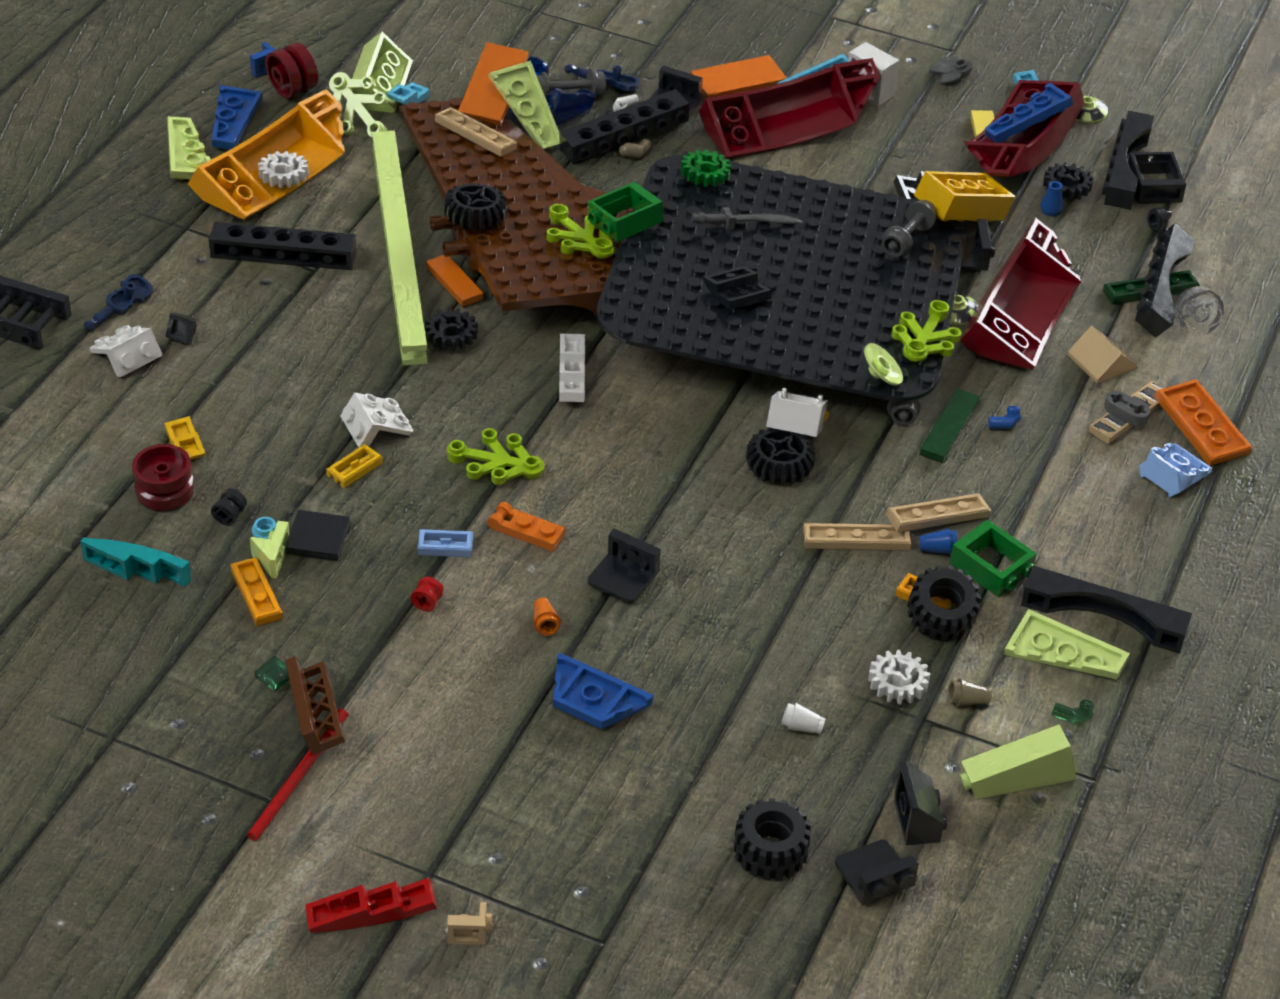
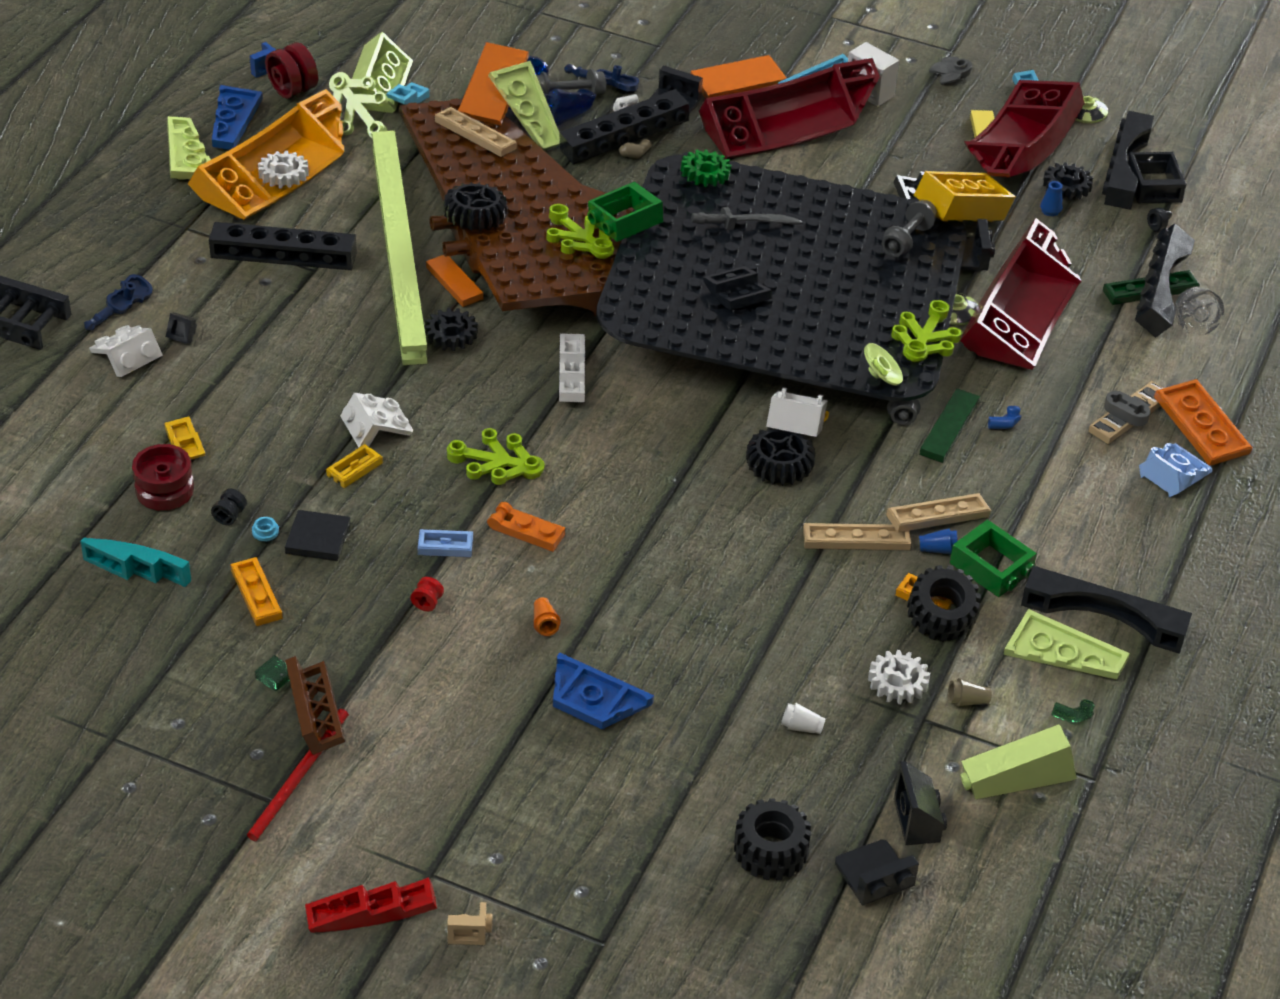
(271, 551): yellowish green slope -> none
(626, 567): black bracket -> none
(1025, 115): blue wing -> none
(1099, 356): tan slope -> none

